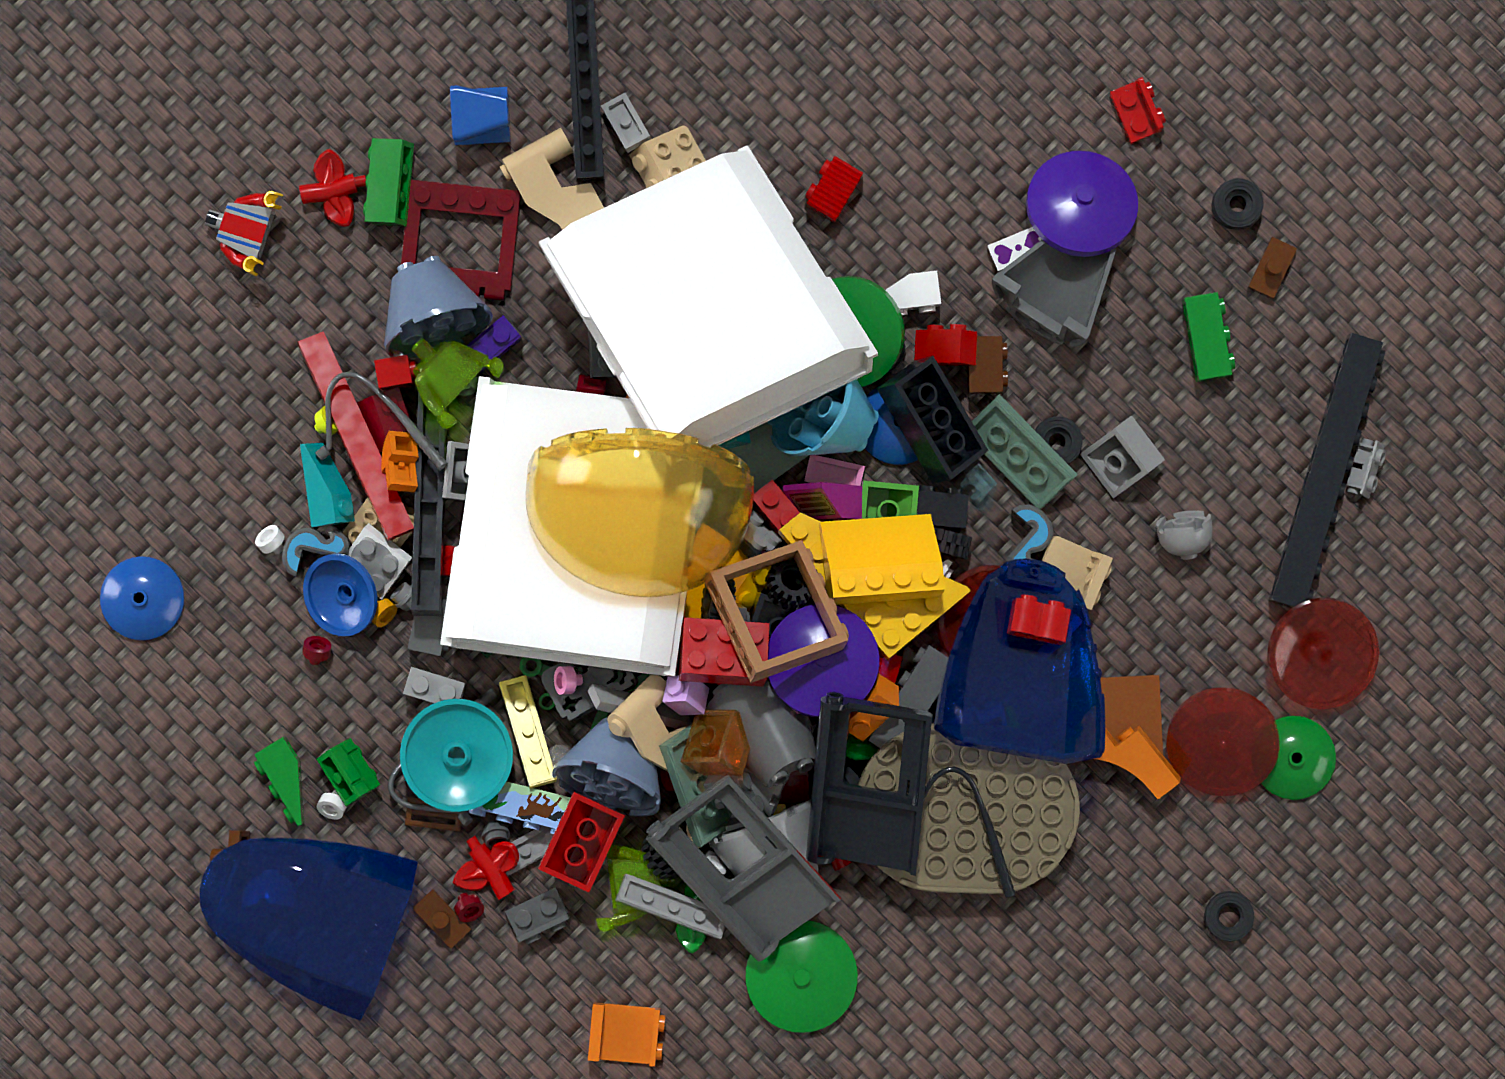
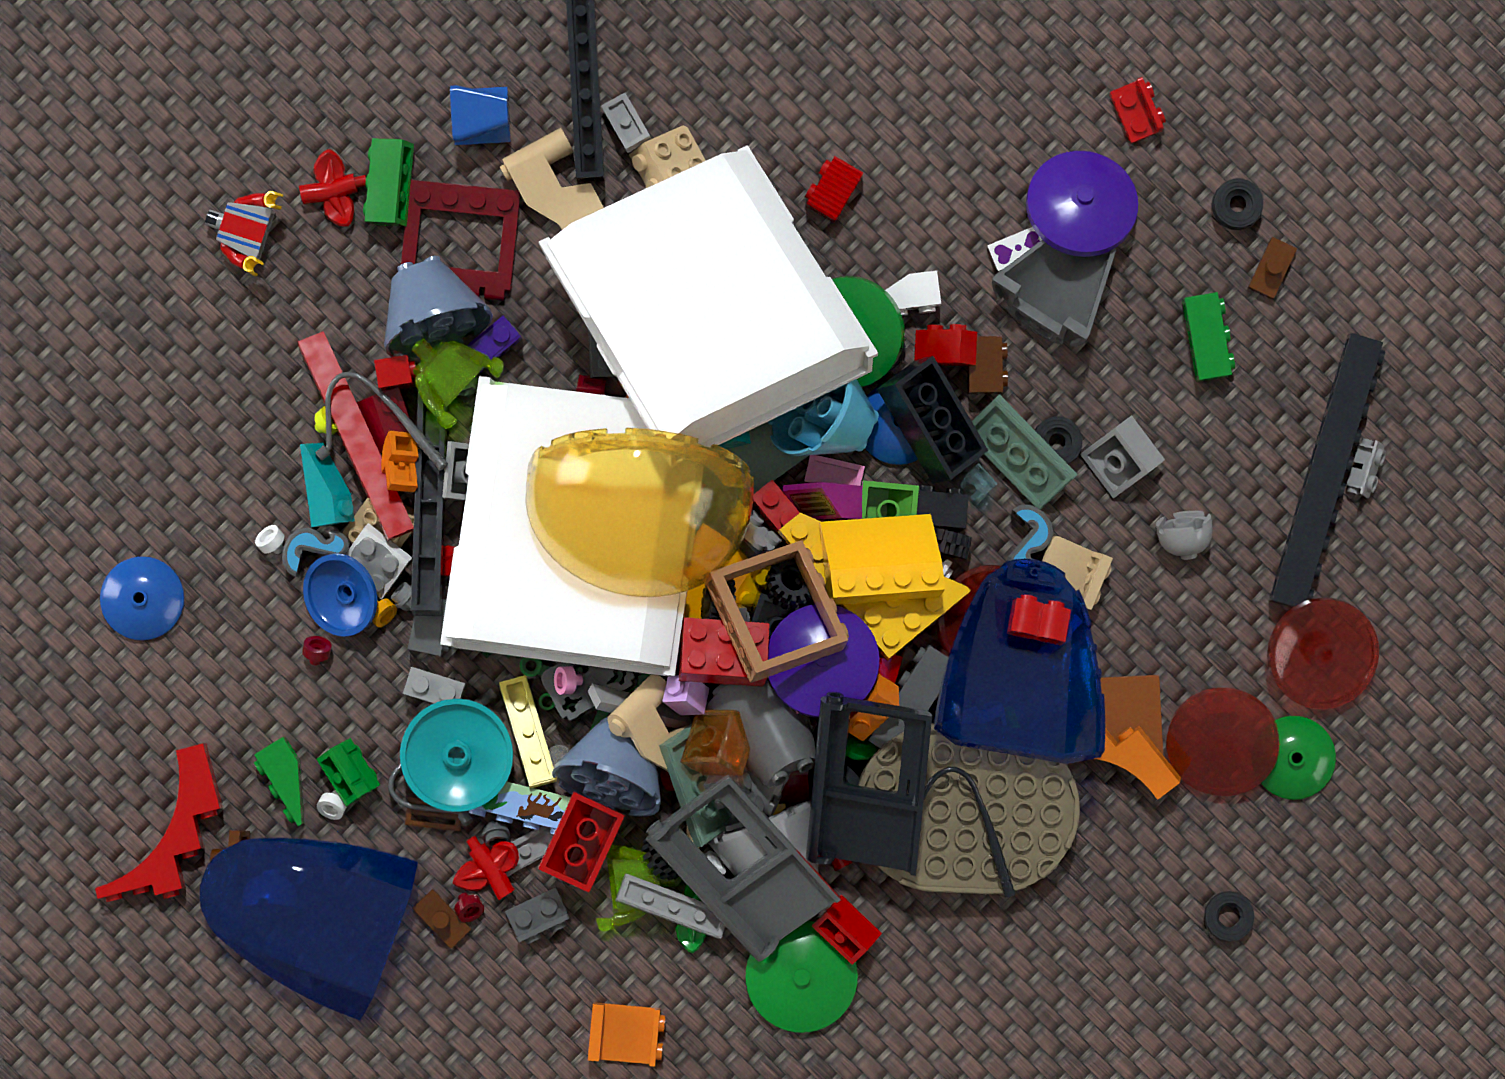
(161, 869): none -> red arch
(846, 929): none -> red brick

